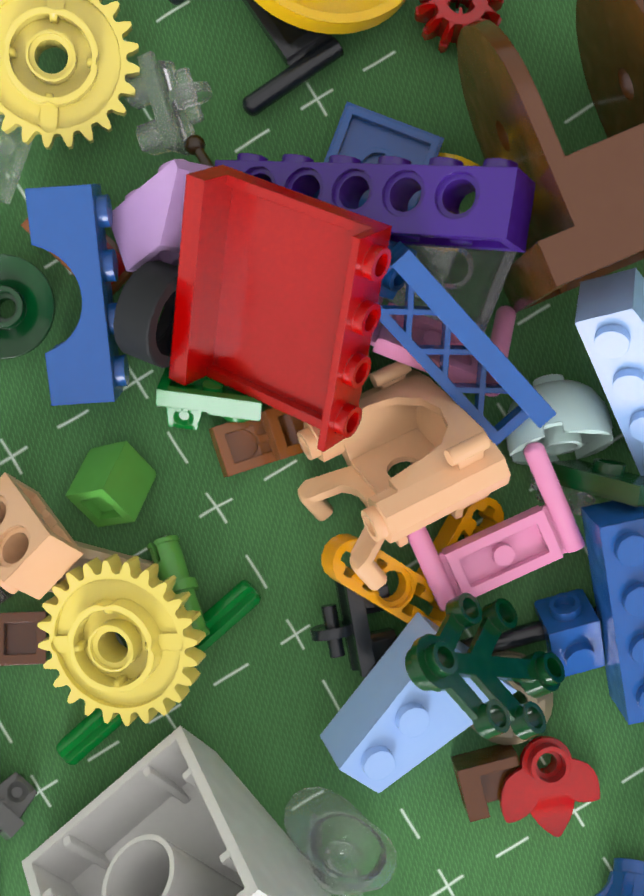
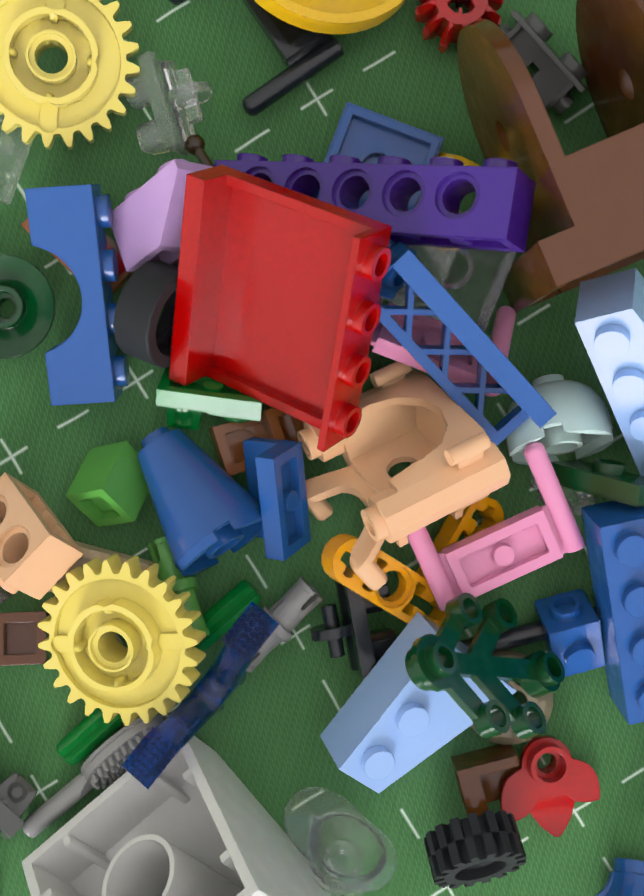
(101, 766): none -> light grey piece
(196, 501): none -> blue cone
(206, 699): none -> clear blue piece
(279, 486): none -> blue panel
(288, 613): none -> light grey pin
(474, 849): none -> black tyre
(556, 73): none -> dark grey hinge

